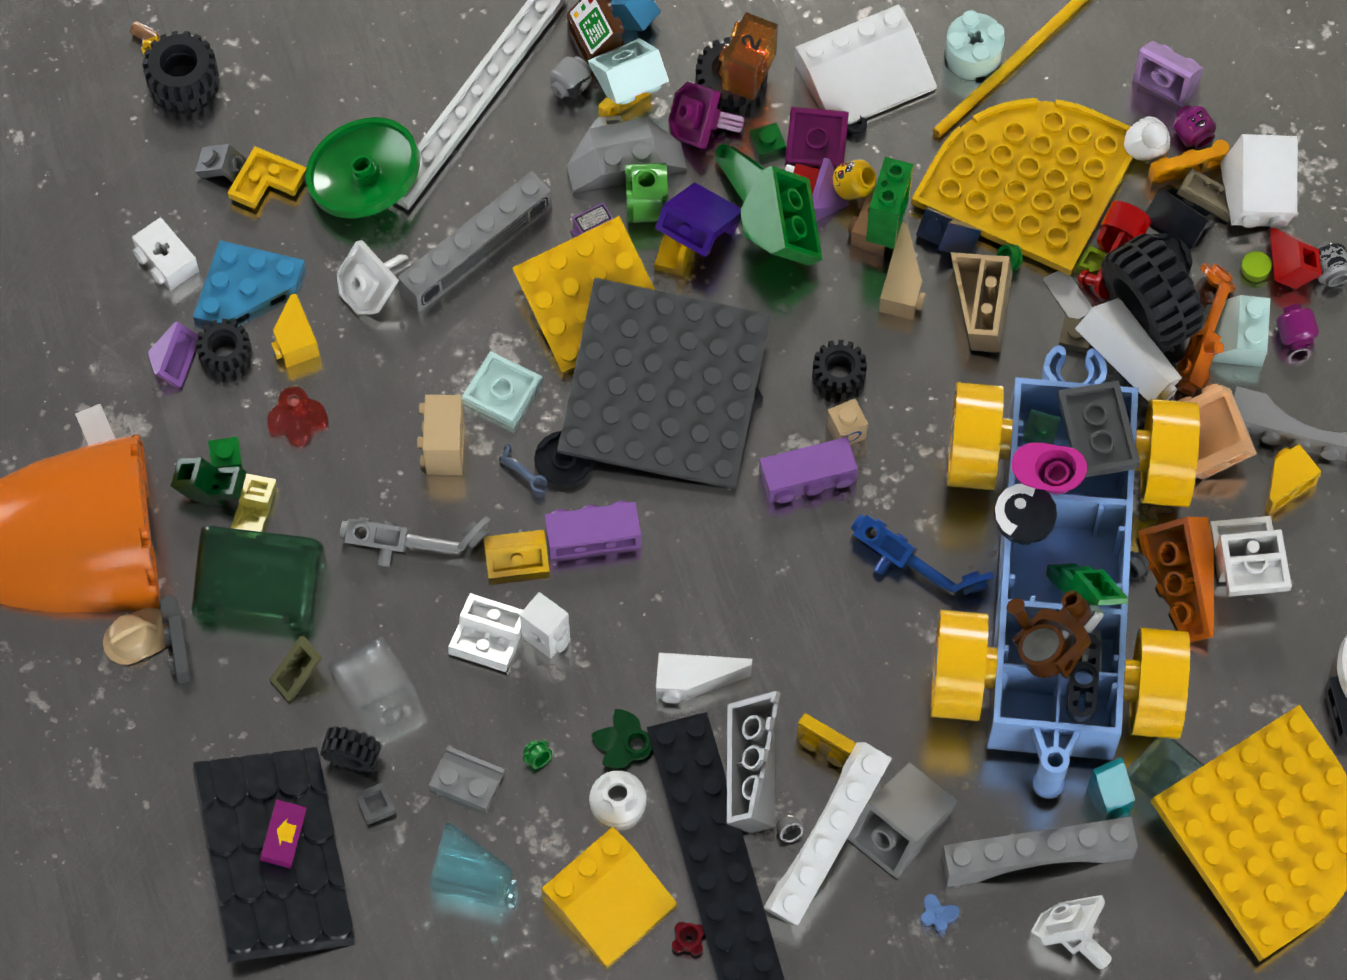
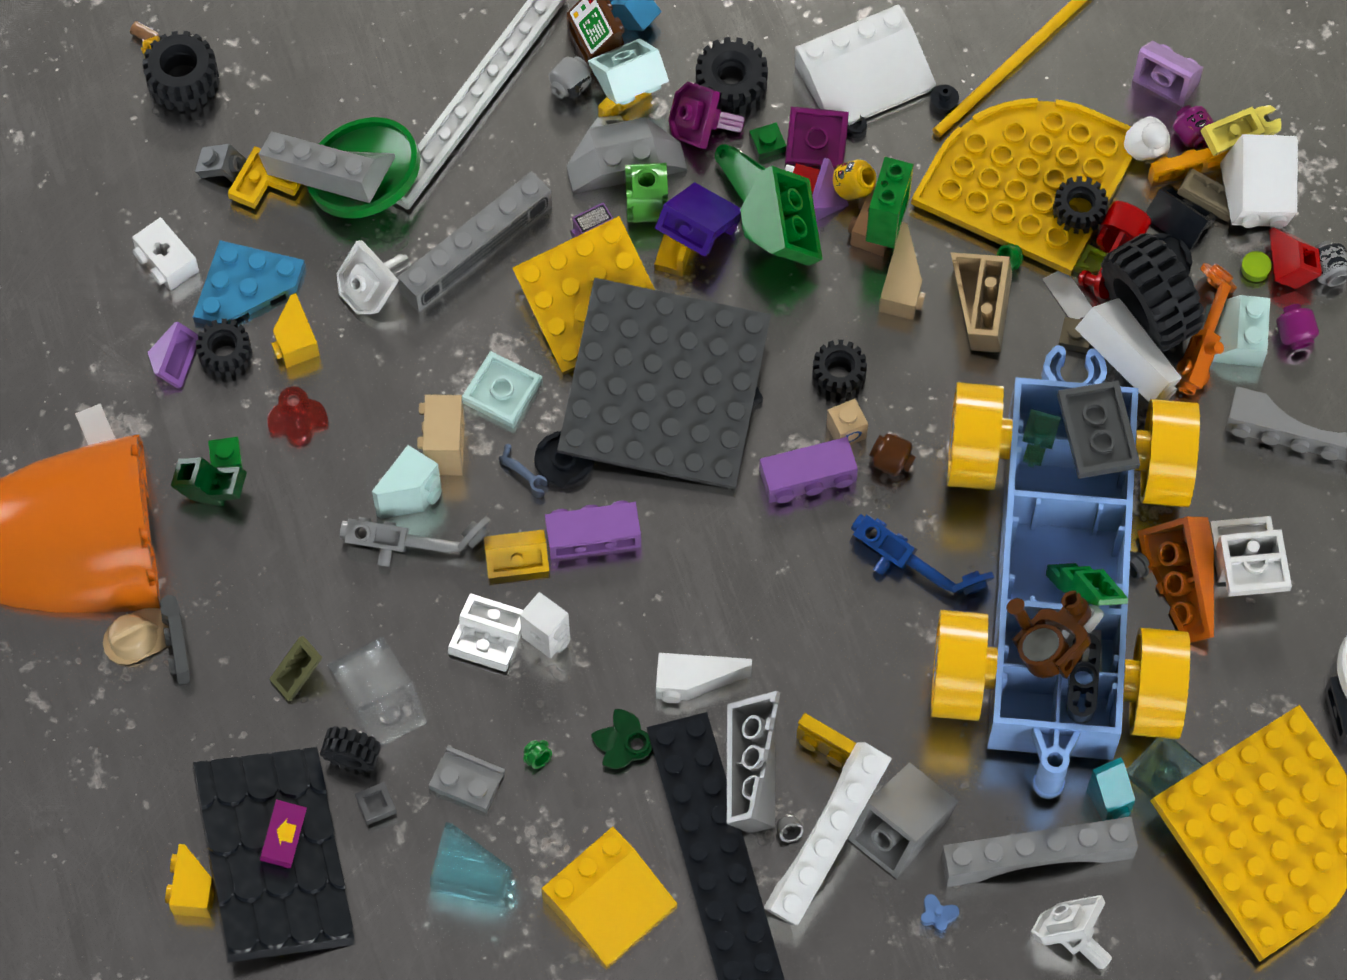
(191, 887): none -> yellow slope
(254, 503): light yellow slope -> none
(259, 576): clear green windscreen -> none
(325, 168): none -> light grey wedge
(407, 485): none -> light aqua slope
(613, 812): white piece -> none
(688, 929): dark red plate -> none
(748, 55): clear orange brick -> none
(892, 454): none -> reddish brown head
(944, 99): none -> black tile
(948, 232): dark blue slope -> none
(974, 45): light aqua brick -> none
(1025, 514): tile -> none
(1049, 467): dark pink piece -> none
(1080, 190): none -> black tyre
(1222, 431): light nougat panel -> none
(1225, 132): none -> light yellow plate
(1290, 476): yellow slope -> none

